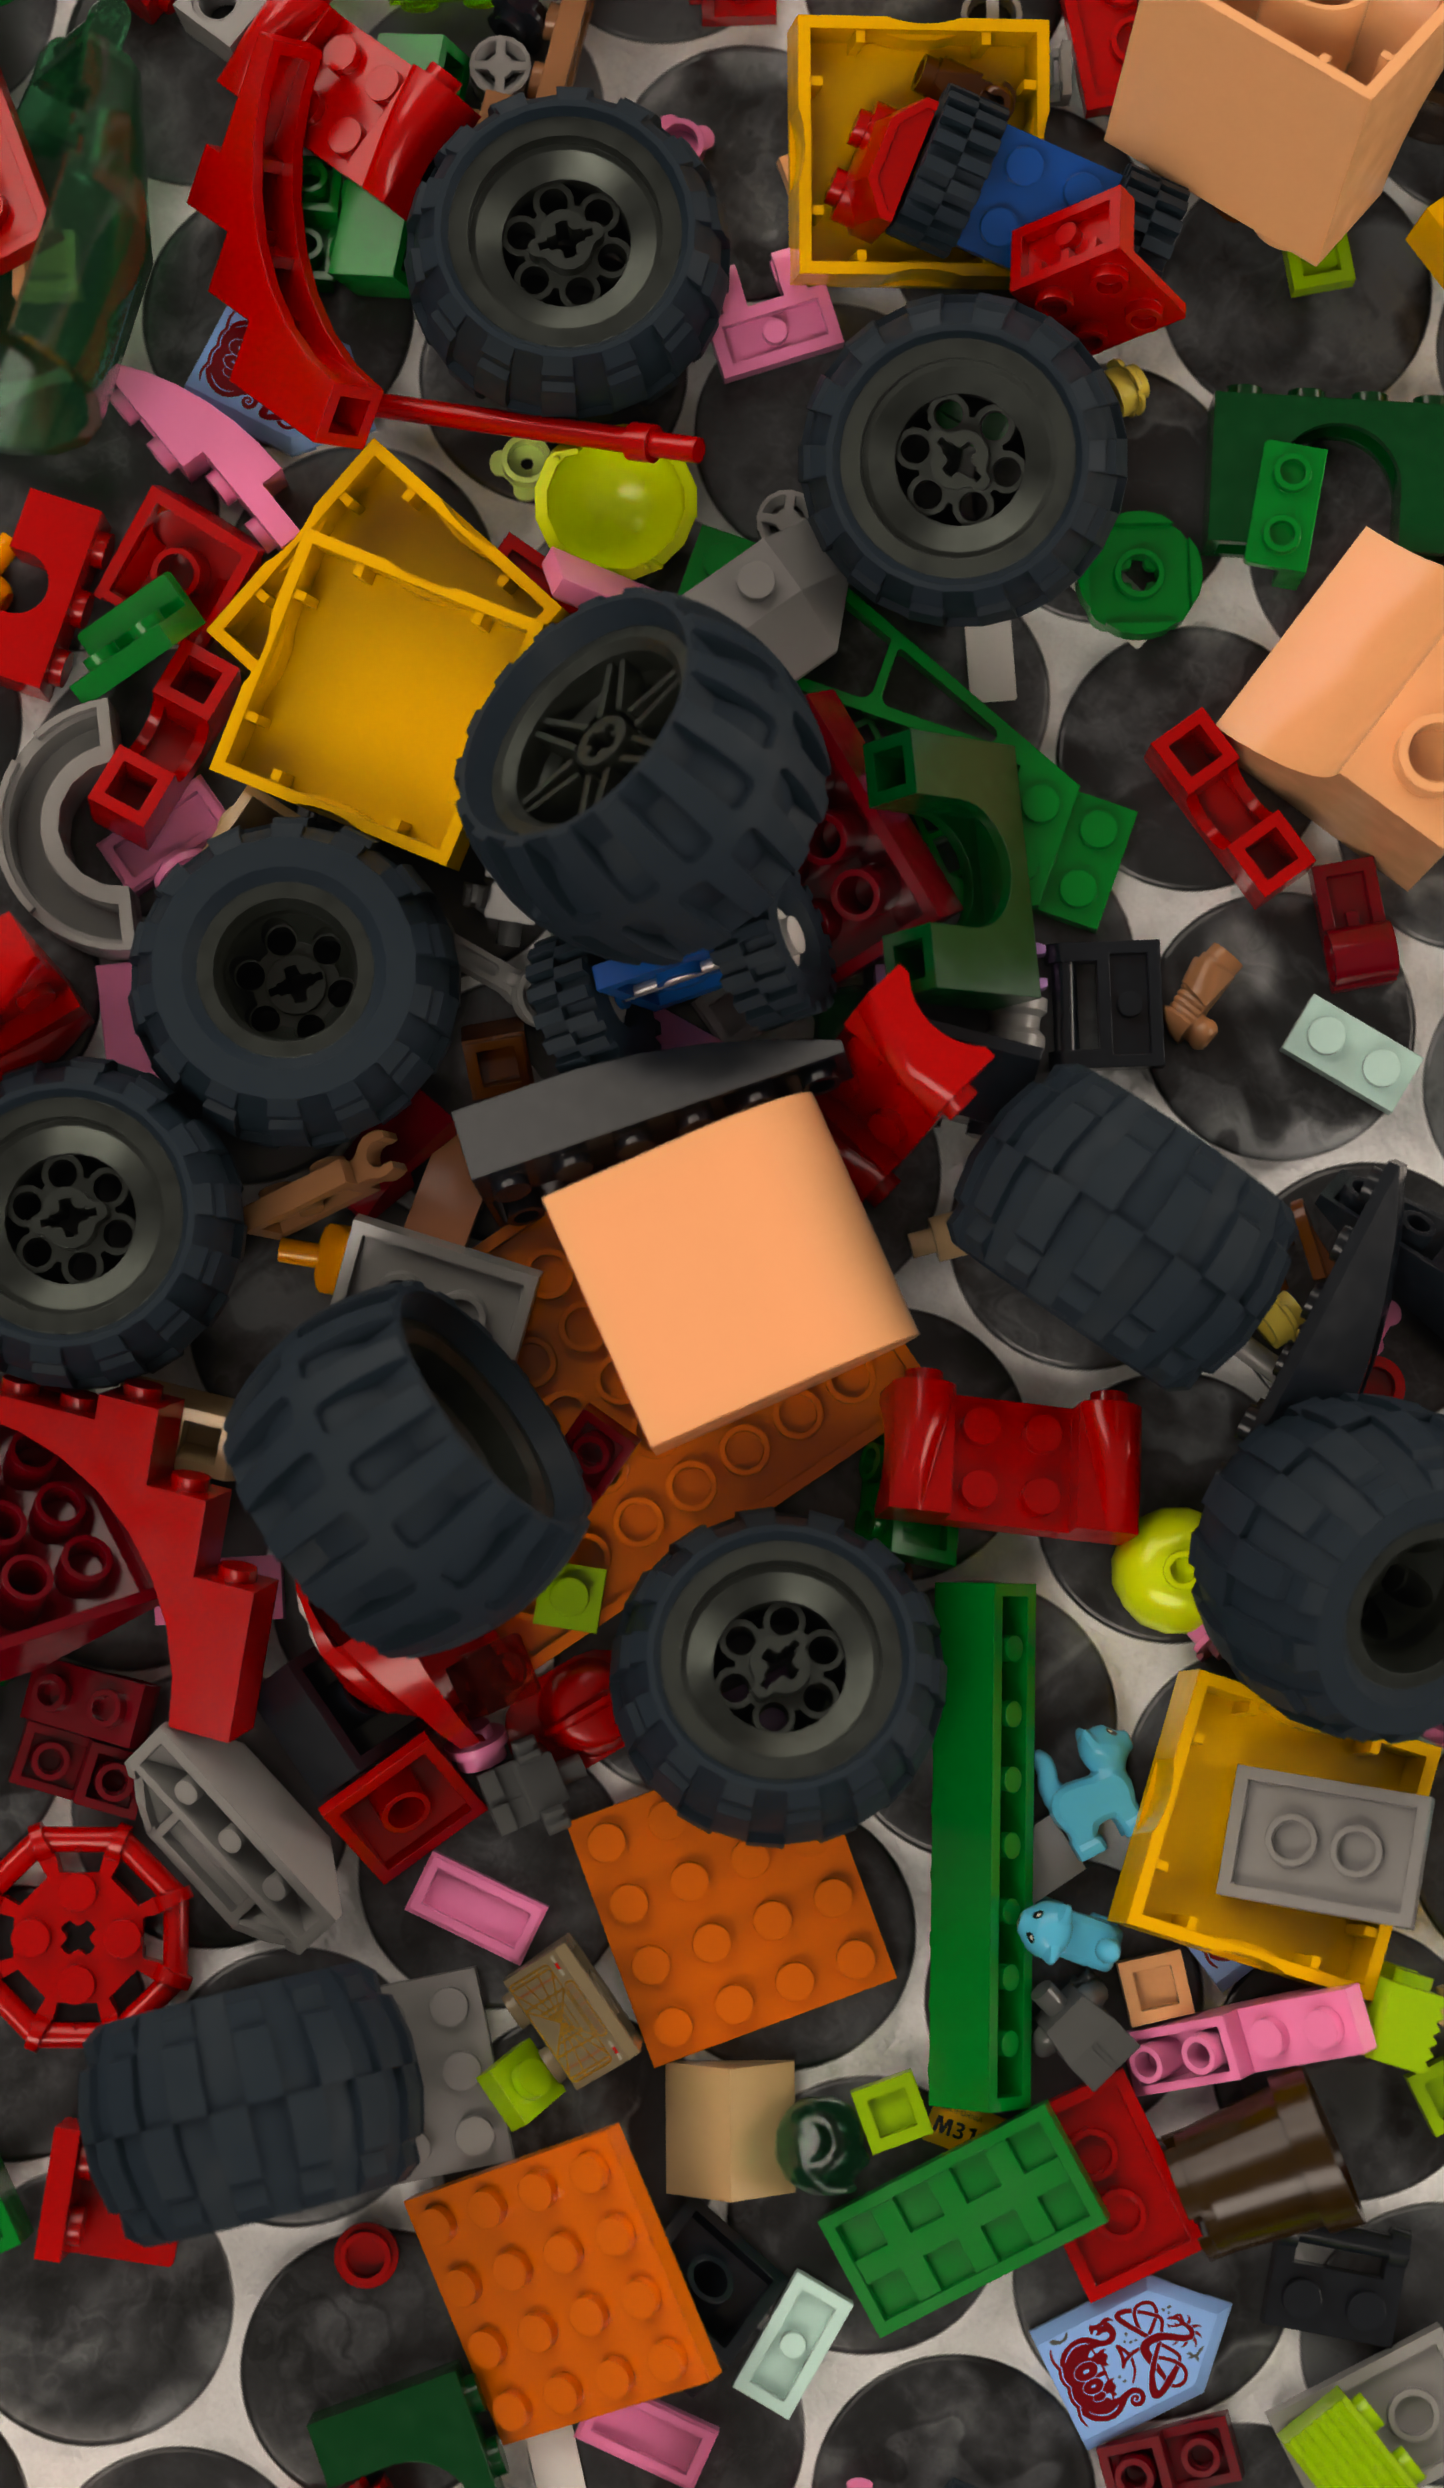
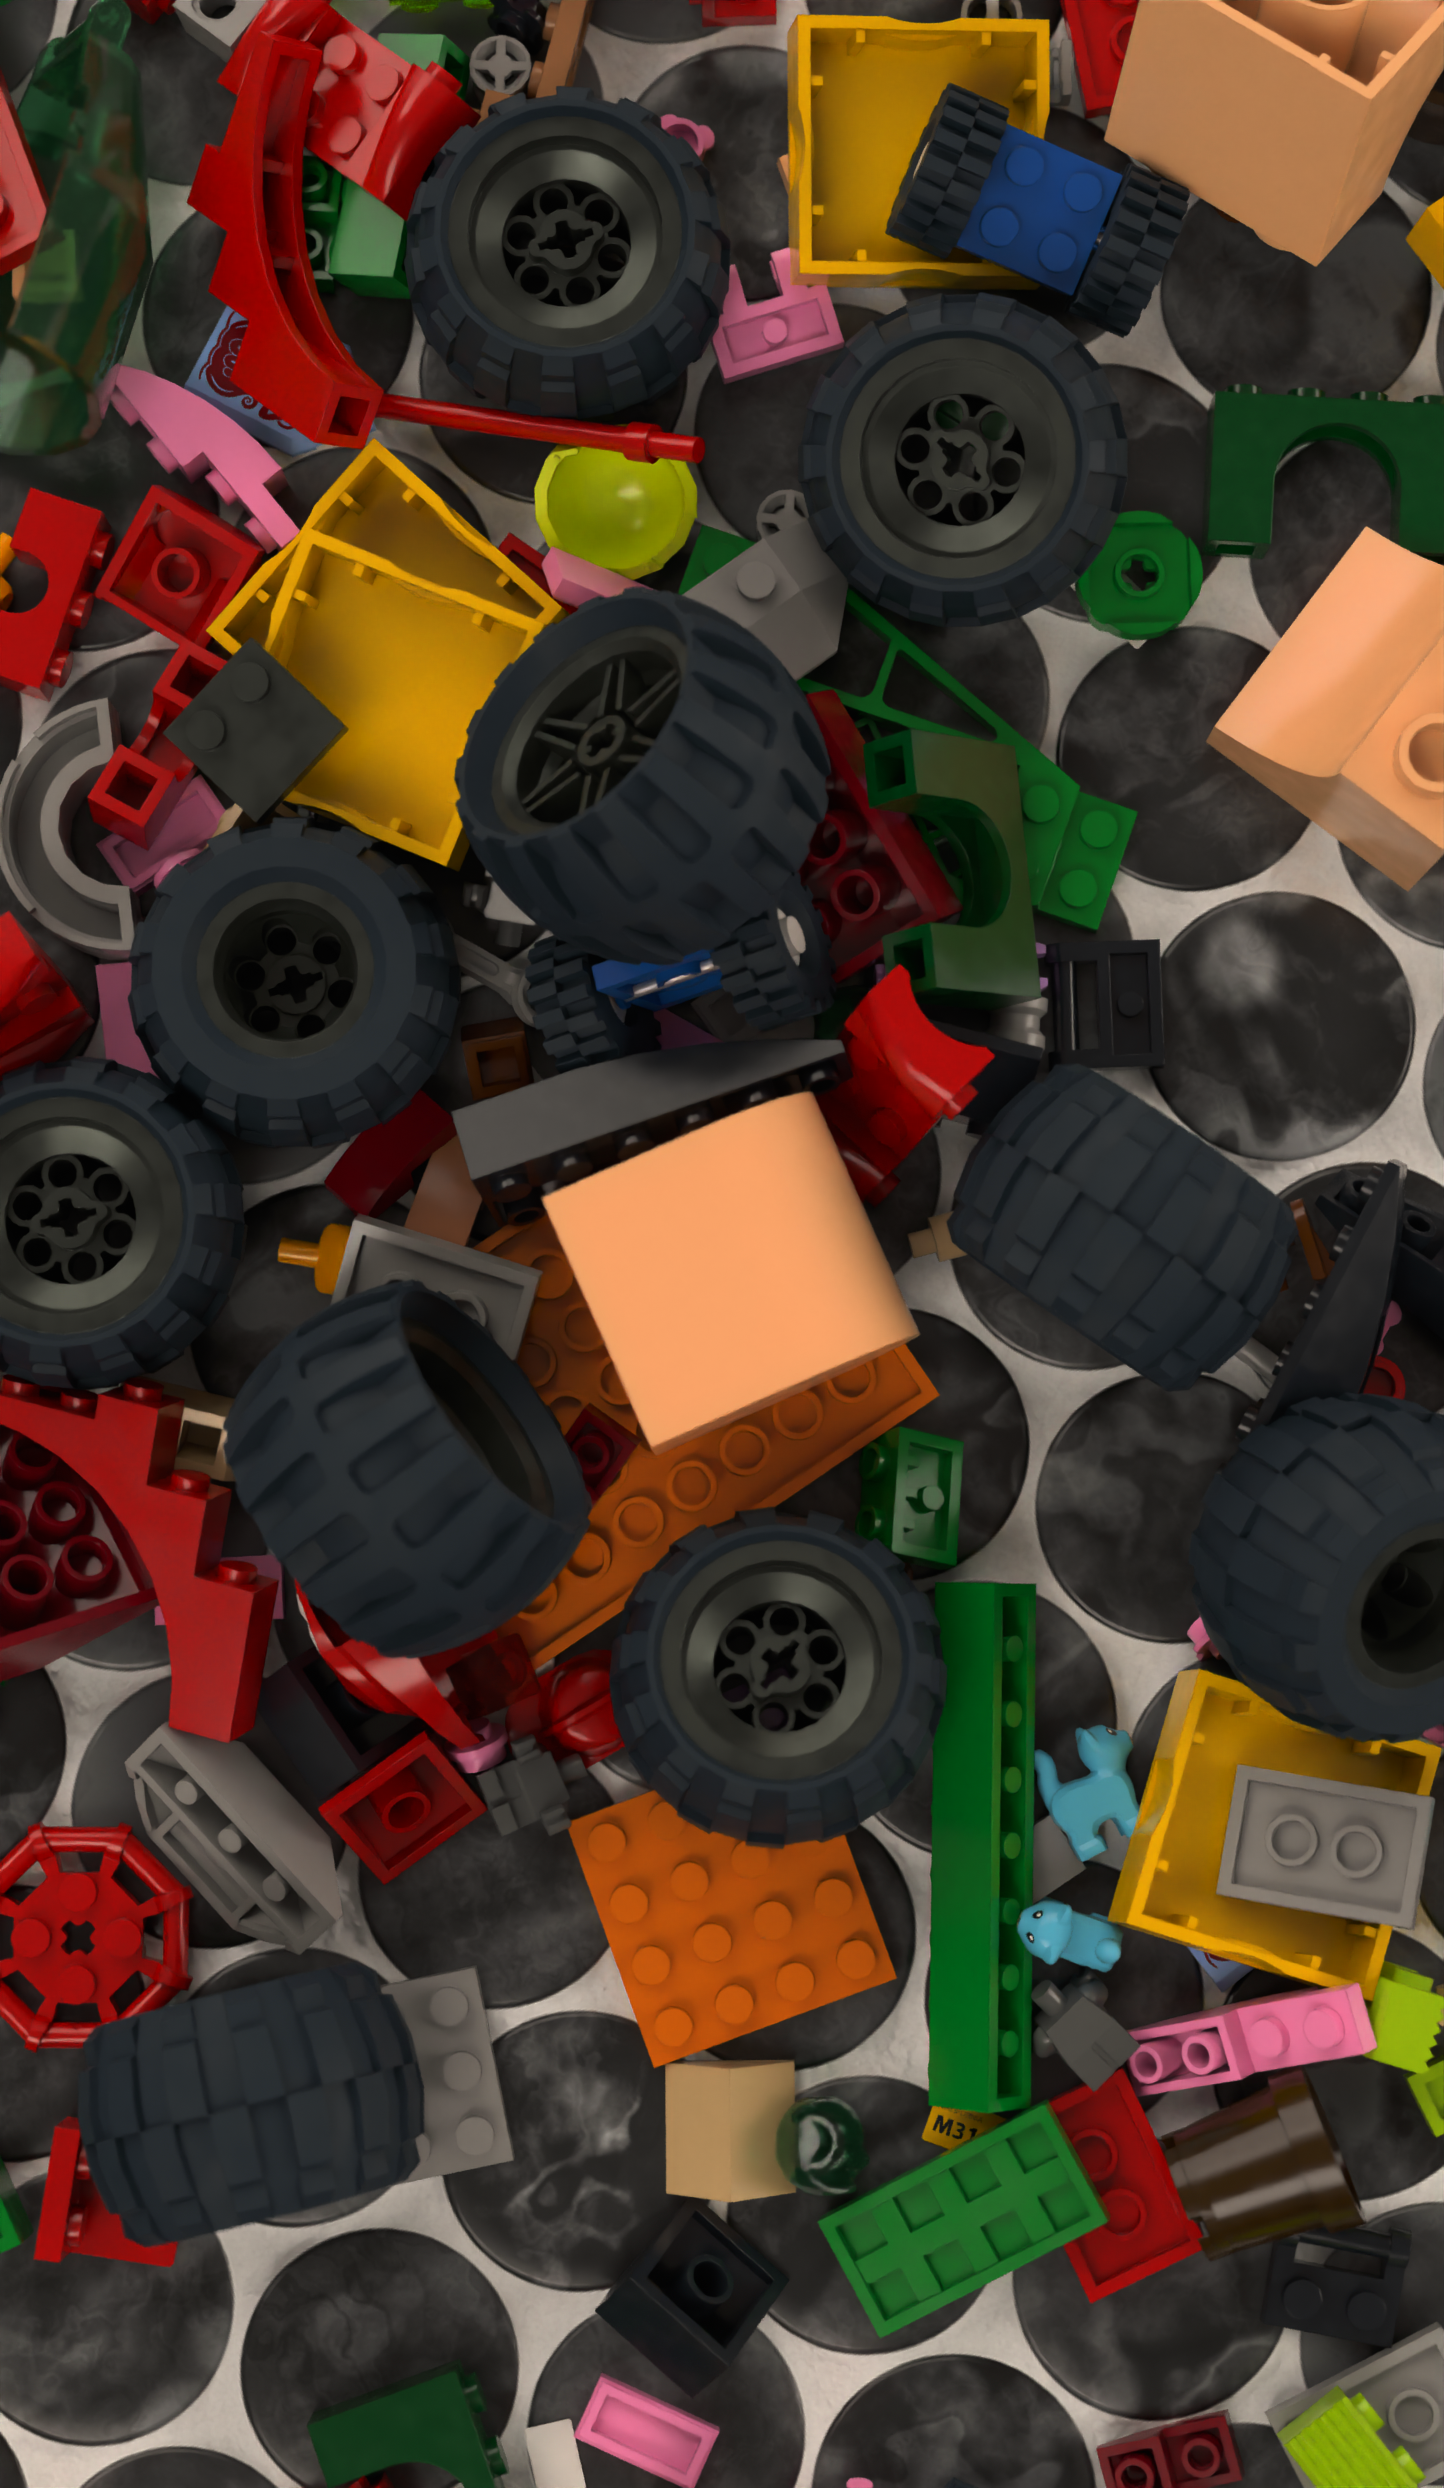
(75, 1769): dark red slope -> none
(92, 1703): dark red plate -> none
(135, 635): green bracket -> none
(255, 730): none -> pearl dark grey plate
(324, 1191): medium nougat plate -> none
(366, 2255): red plate -> none
(476, 1907): bright pink tile -> none
(508, 462): yellowish green plate -> none
(520, 2085): lime plate -> none
(562, 2285): orange plate -> none
(572, 1599): lime plate -> none
(572, 2013): dark tan slope -> none
(792, 2343): light aqua plate -> none
(884, 157): red slope -> none
(891, 2111): lime plate -> none
(935, 74): reddish brown arm -> none
(991, 662): white sticker -> none
(1010, 1462): red piece -> none
(1088, 276): red bracket -> none
(1129, 387): light yellow plate -> none
(1131, 2354): light blue tile -> none
(1154, 1571): neon yellow cylinder -> none
(1155, 1987): light nougat plate -> none
(1200, 989): medium nougat arm -> none
(1206, 784): red arch -> none
(1282, 1321): light yellow plate -> none
(1285, 510): green bracket -> none
(1332, 273): lime plate -> none
(1351, 1054): light aqua plate -> none
(1352, 925): dark red plate -> none

